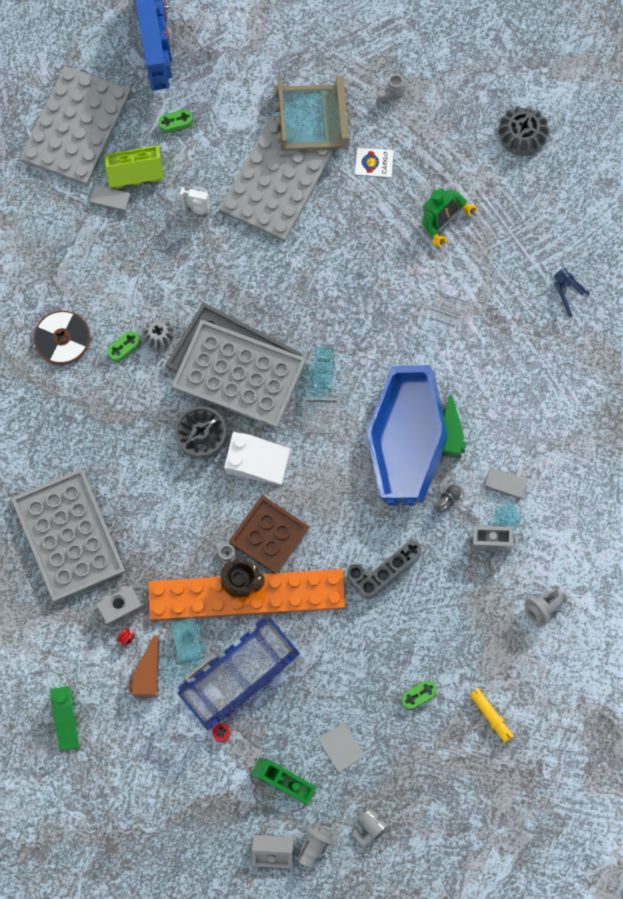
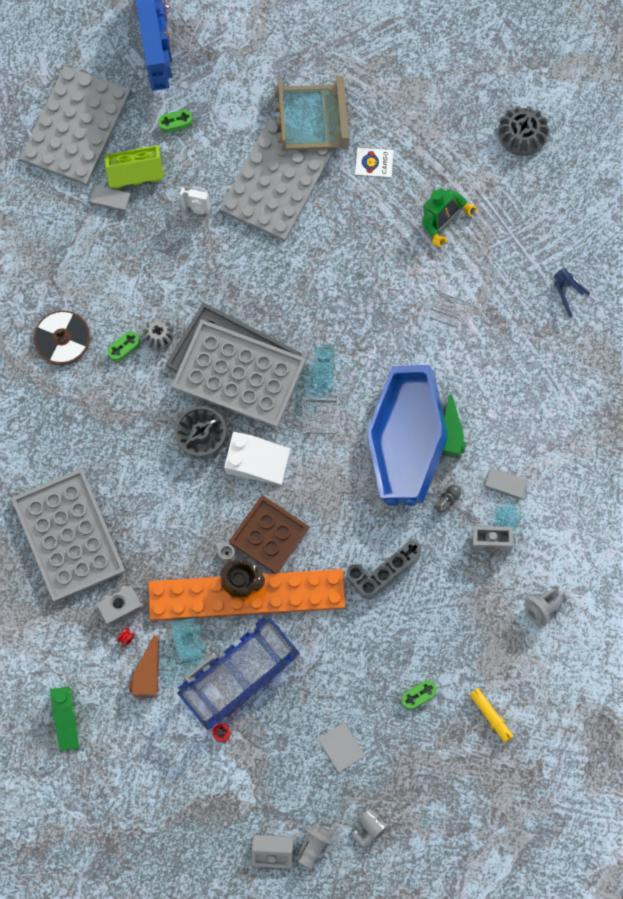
(283, 780): green slope -> none
(395, 88): light grey piece -> none

